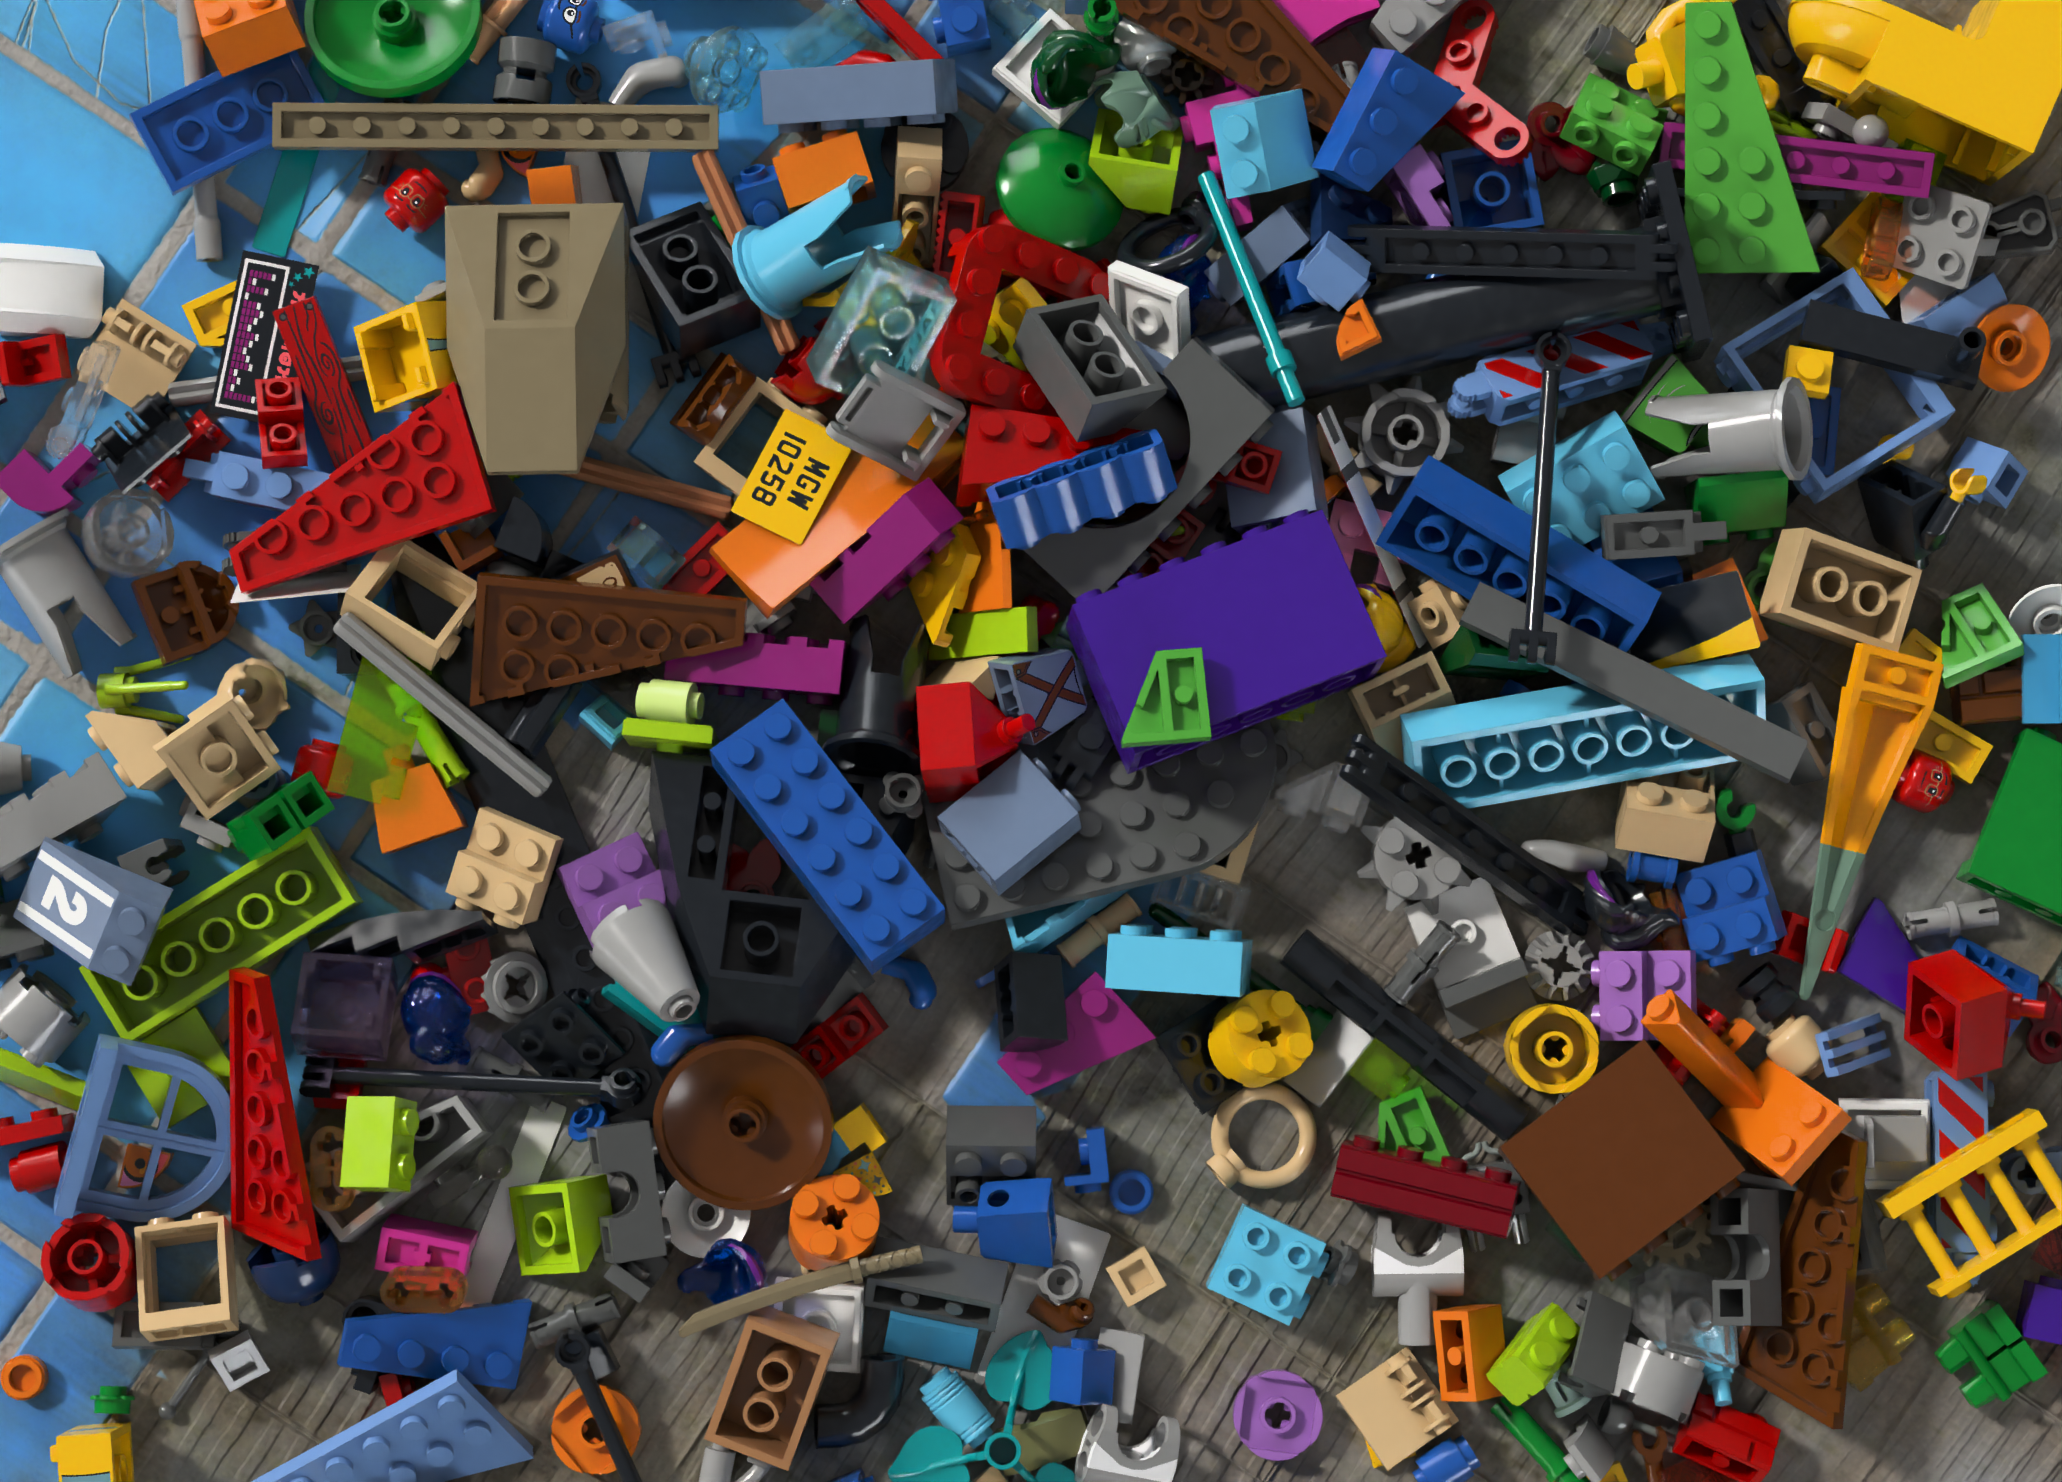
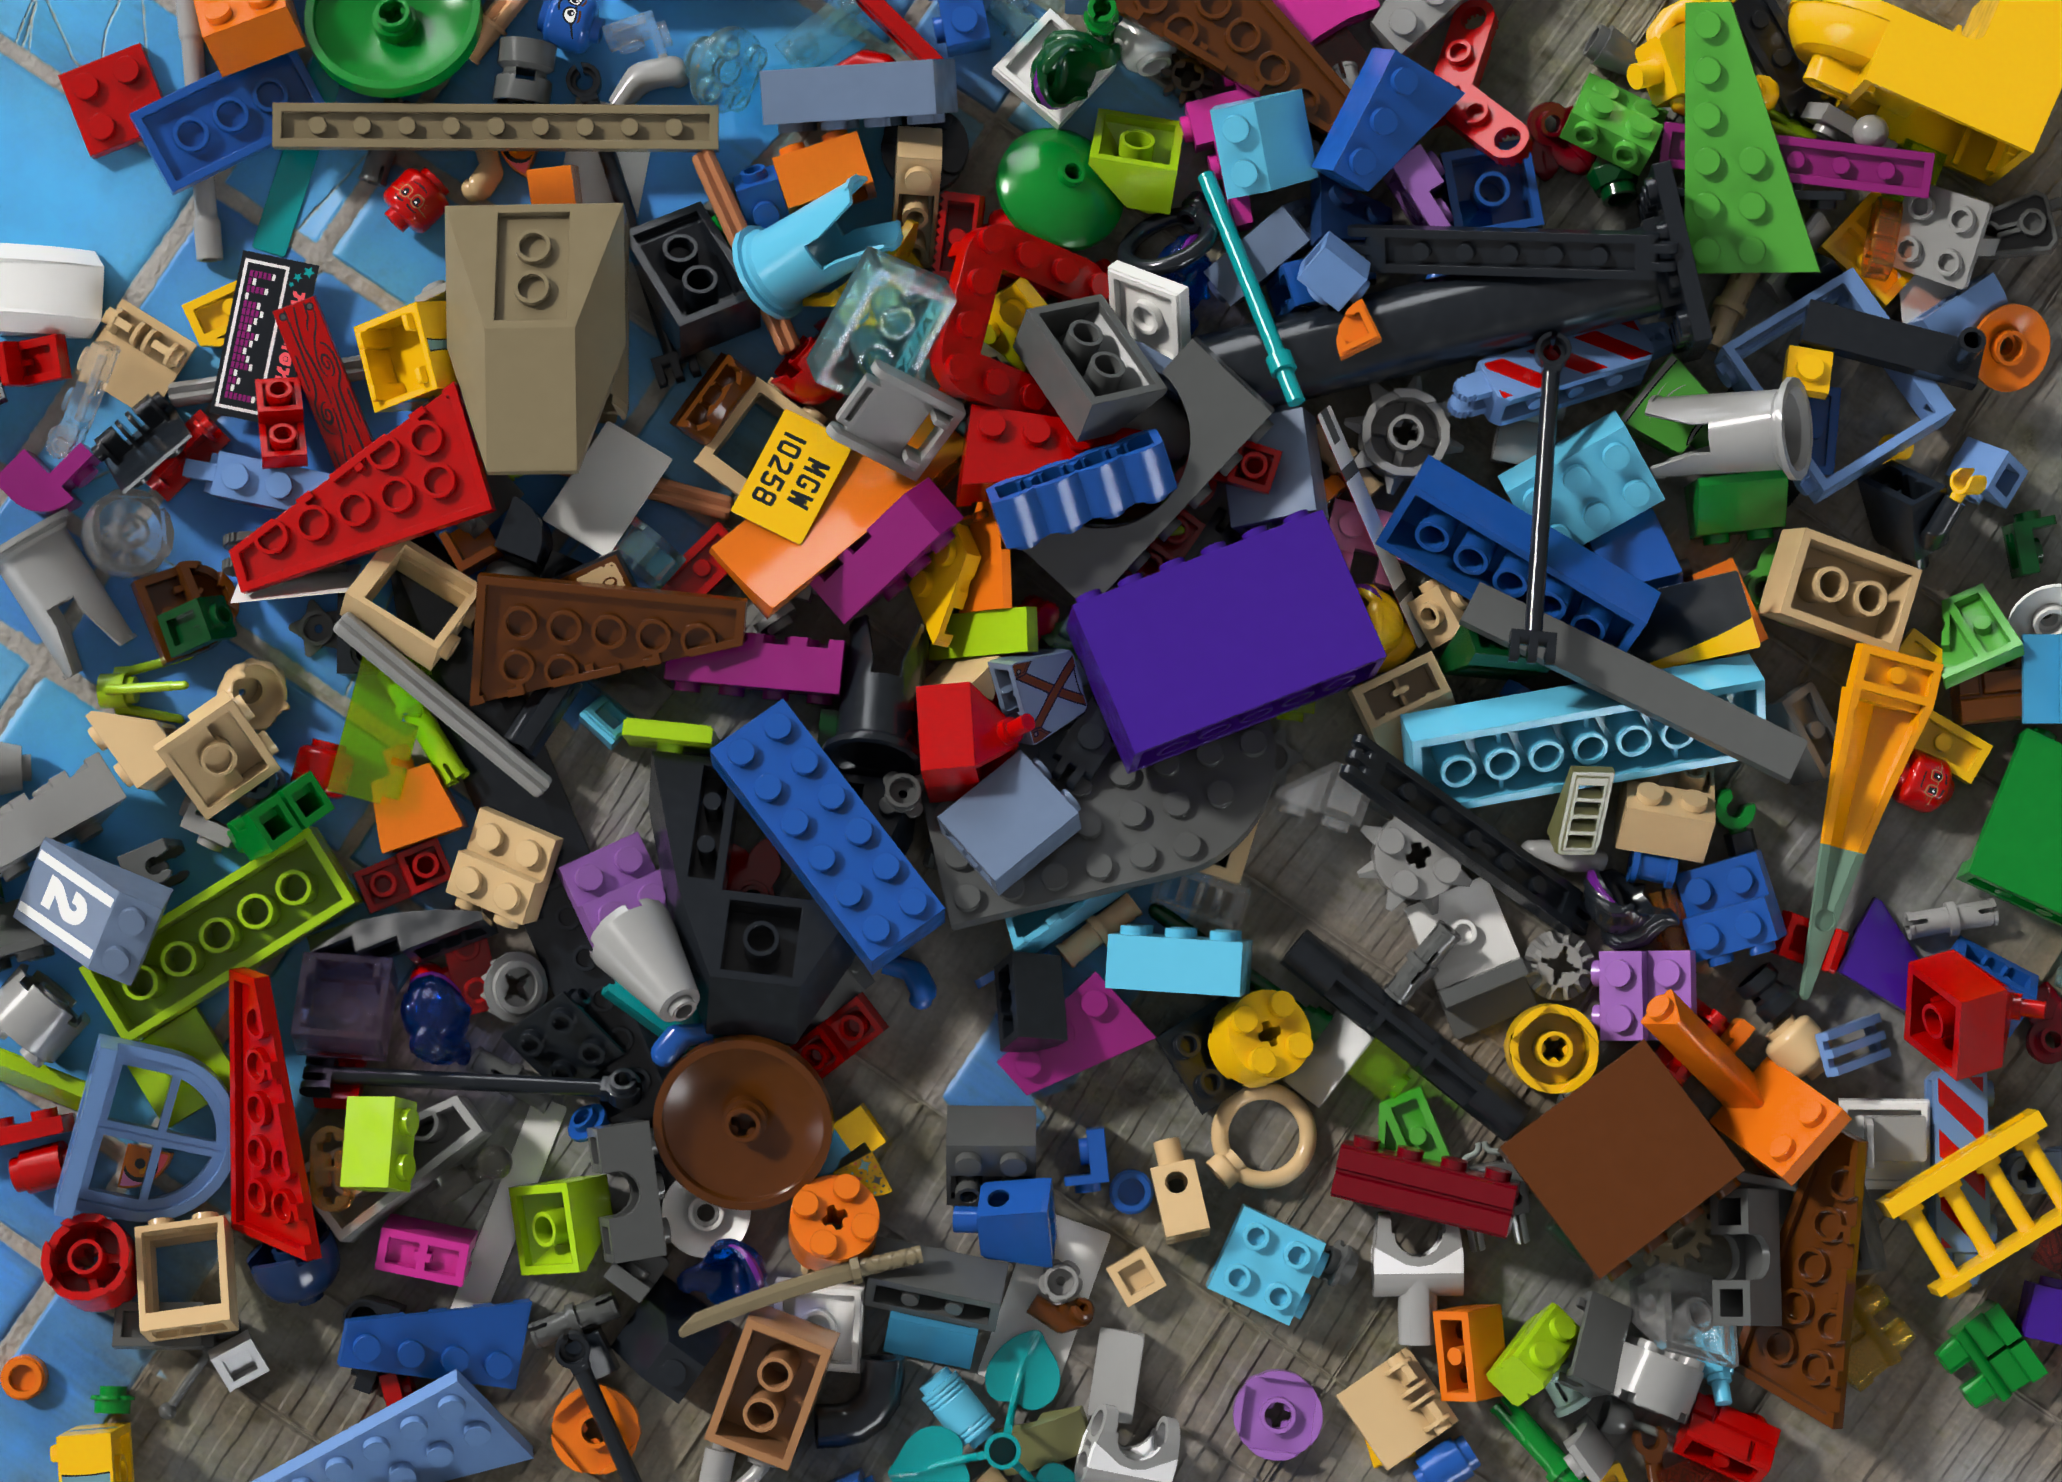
(106, 94): none -> red plate
(197, 624): none -> dark green bracket
(403, 876): none -> red slope
(424, 1289): clear orange beam -> none
(608, 489): none -> white sticker
(653, 1344): none -> black slope
(669, 701): yellowish green brick -> none
(1082, 1373): blue brick -> none
(1137, 103): sand green helmet -> none
(1171, 702): bright green wing -> none
(1181, 1213): none -> tan torso
(1581, 836): none -> olive slope
(1656, 534): dark grey hinge -> none
(1730, 308): none -> tan pin
(2022, 548): none -> dark green bracket

